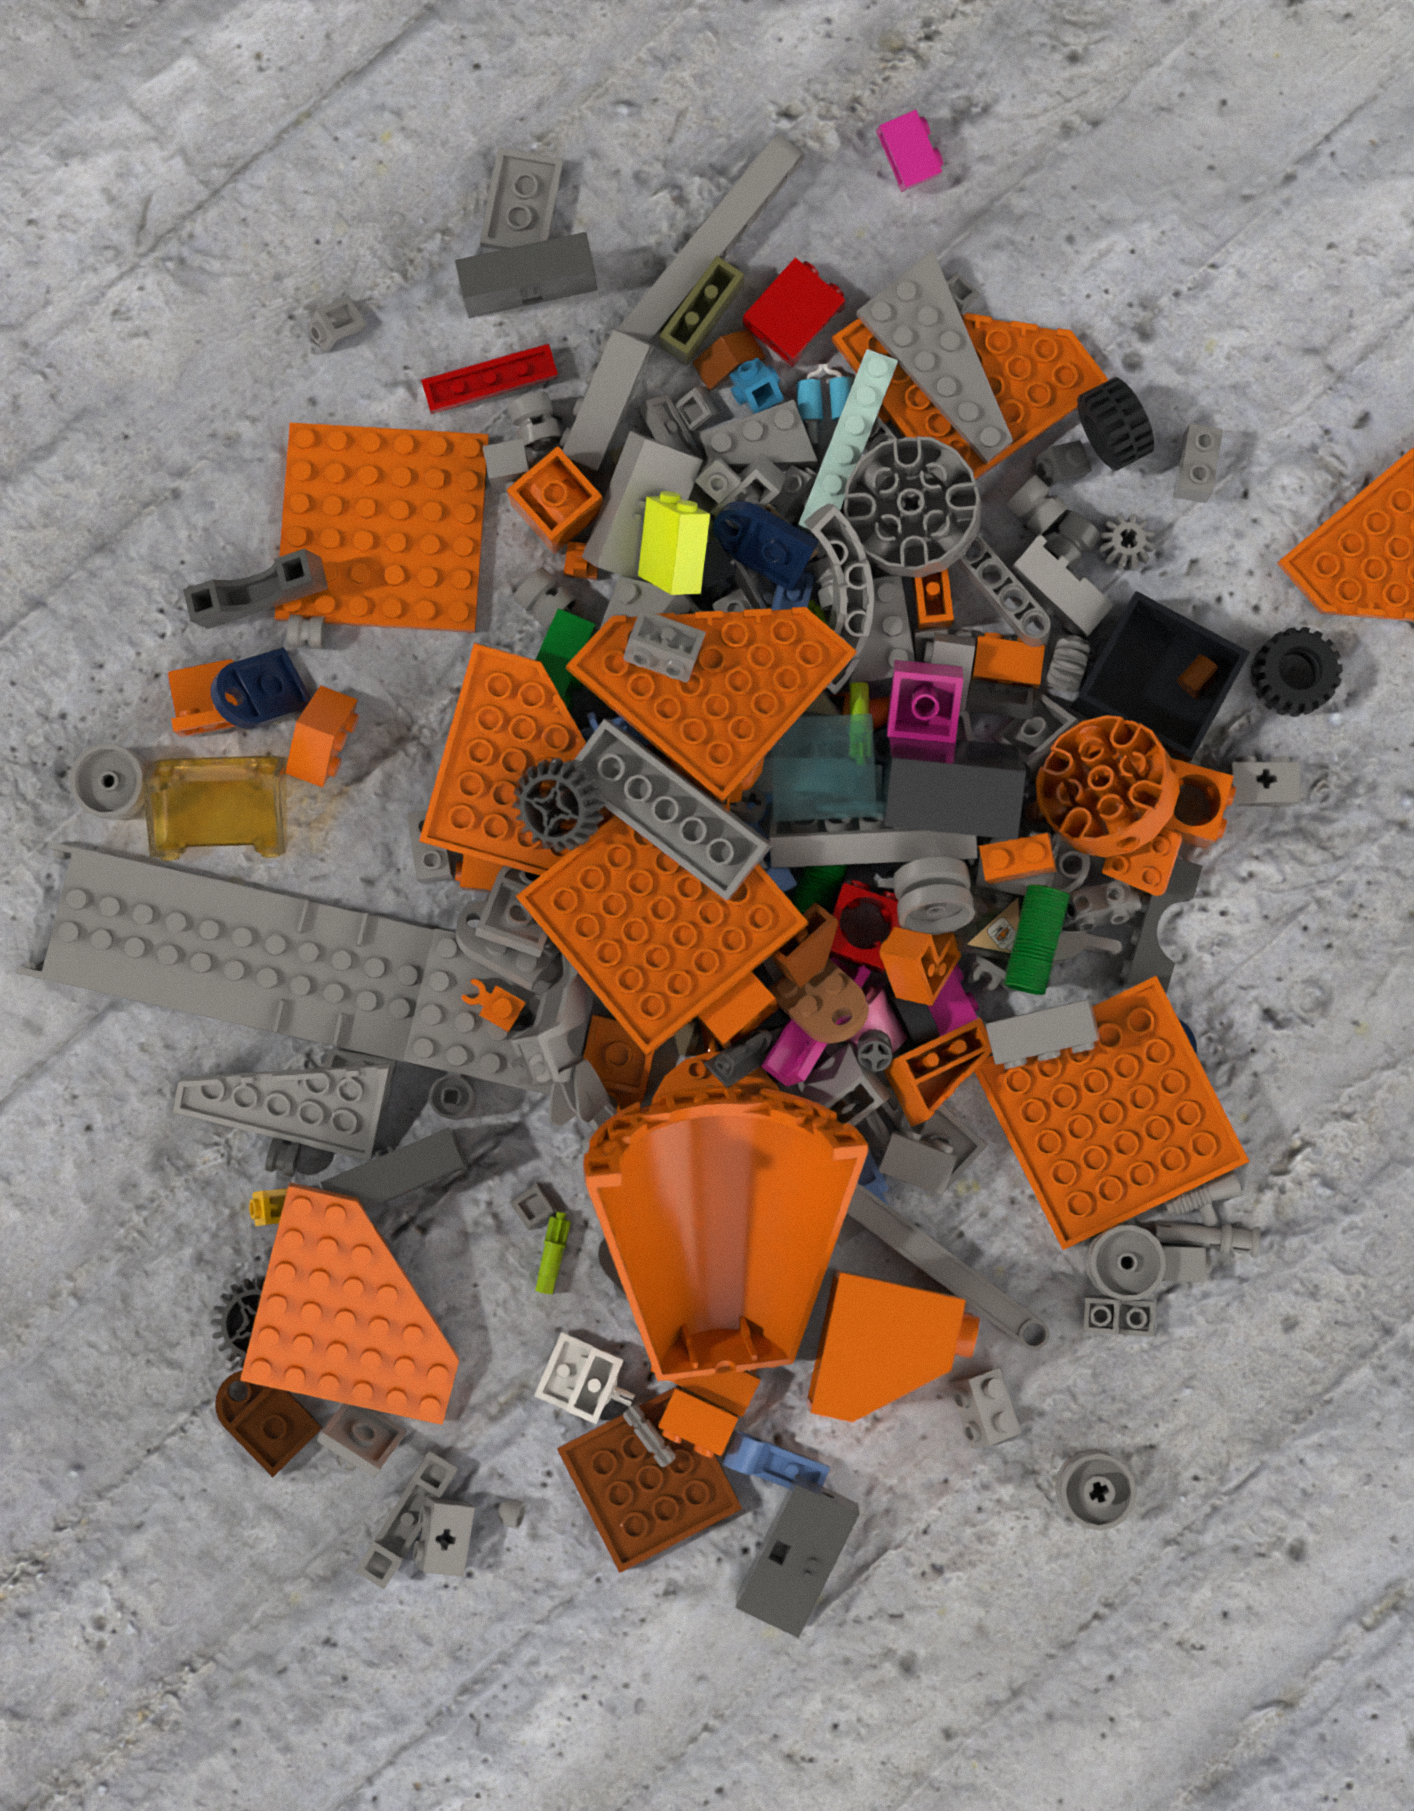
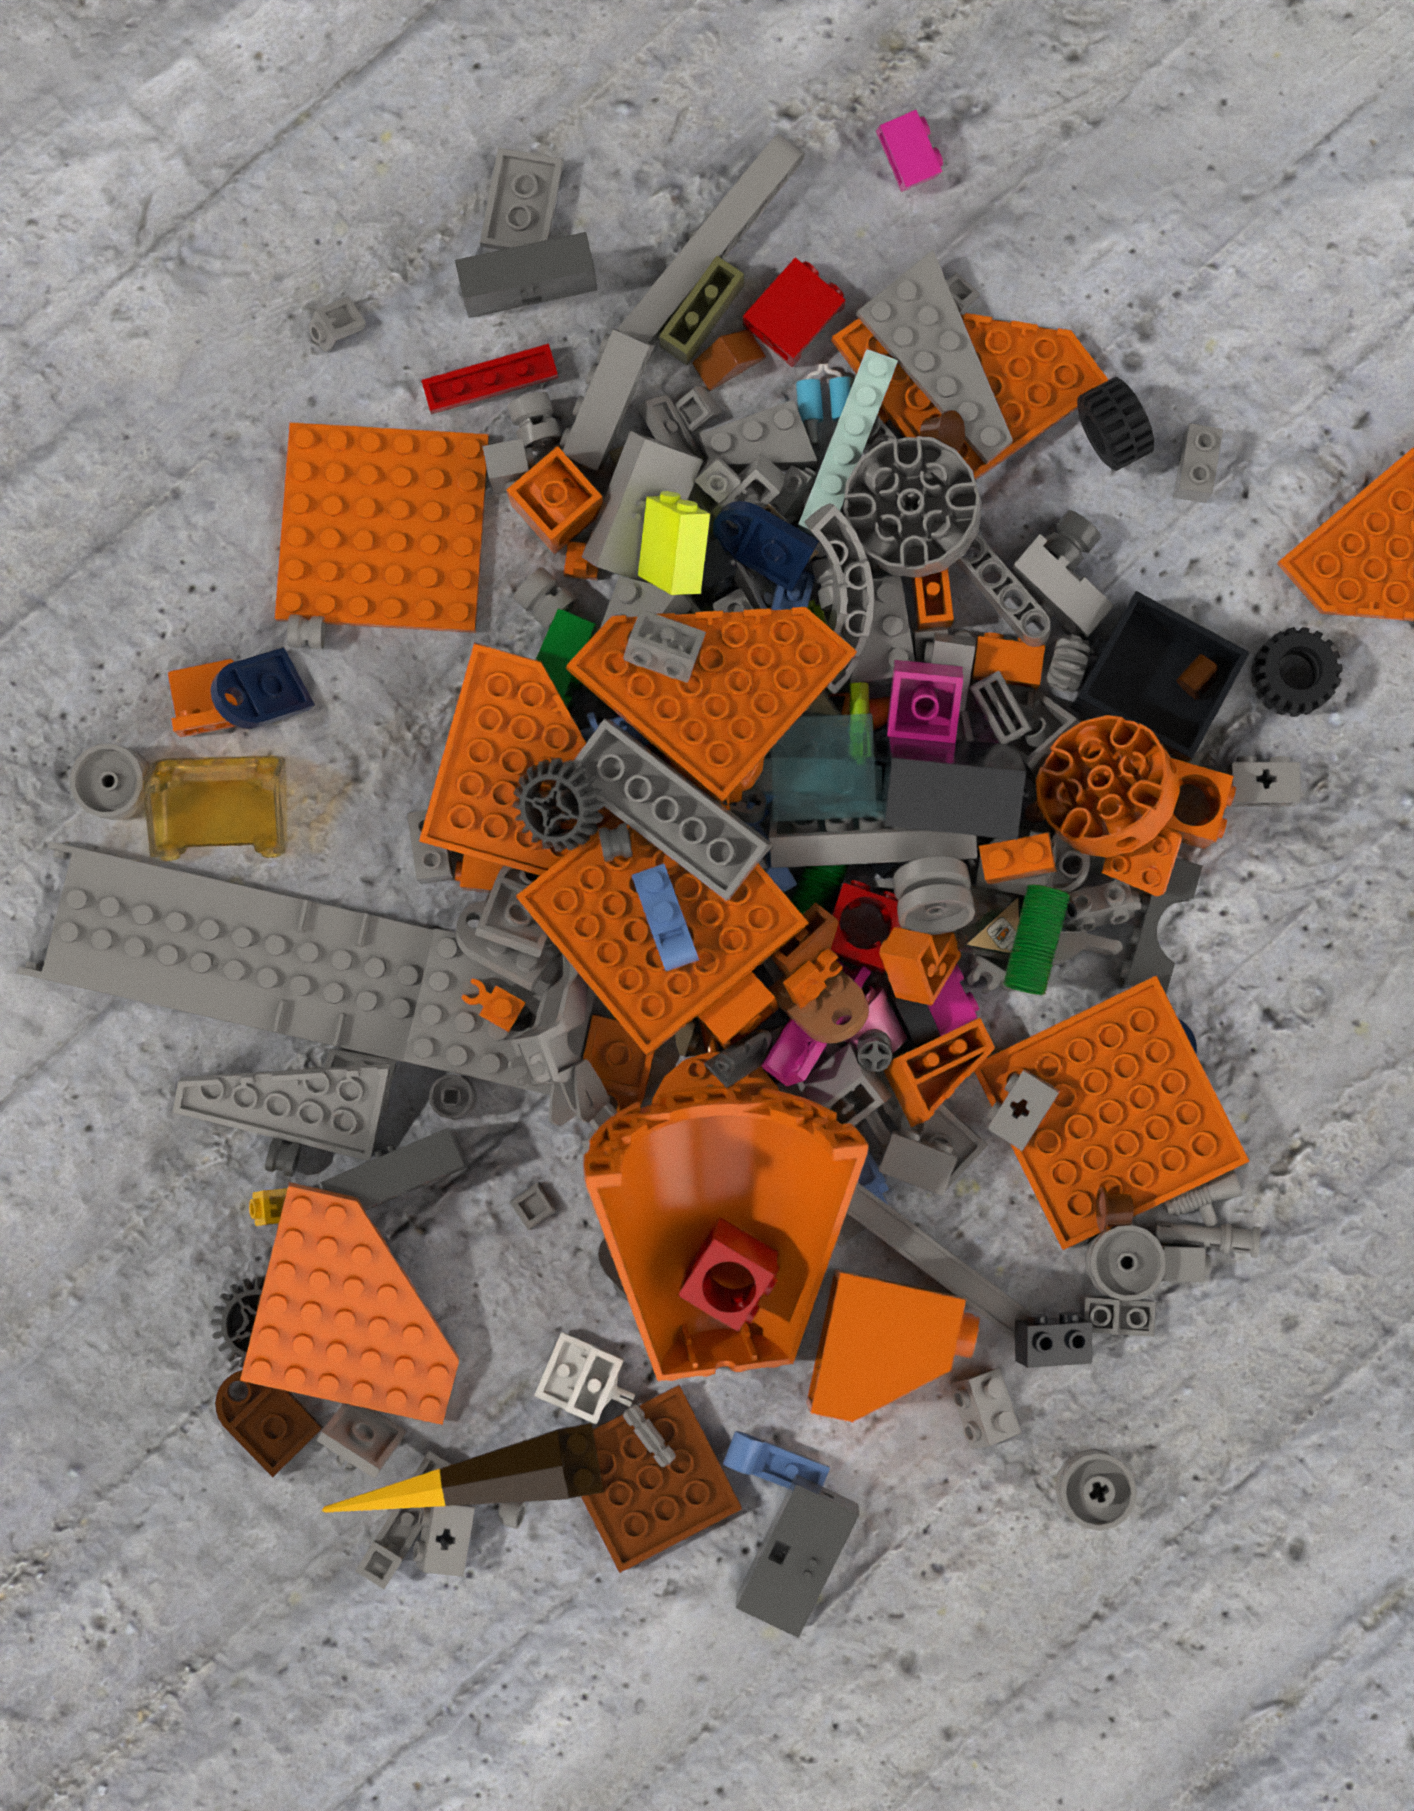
(228, 600): dark grey arch -> none
(321, 735): orange brick -> none
(540, 1468): none -> dark brown plate
(552, 1253): lime piece -> none
(615, 842): none -> dark grey wheel
(665, 917): none -> medium blue plate
(697, 1422): orange brick -> none
(725, 1388): orange slope -> none
(729, 1305): none -> red brick
(756, 386): dark azure brick -> none
(809, 979): none -> orange plate
(947, 429): none -> reddish brown piece
(1000, 709): none -> light grey tile
(1020, 1129): none -> light grey brick
(1037, 506): light grey wheel -> none
(1043, 1033): light grey brick -> none
(1053, 1341): none -> black brick
(1061, 463): dark grey bracket -> none
(1113, 1209): none -> reddish brown piece
(1133, 552): light grey gear -> none

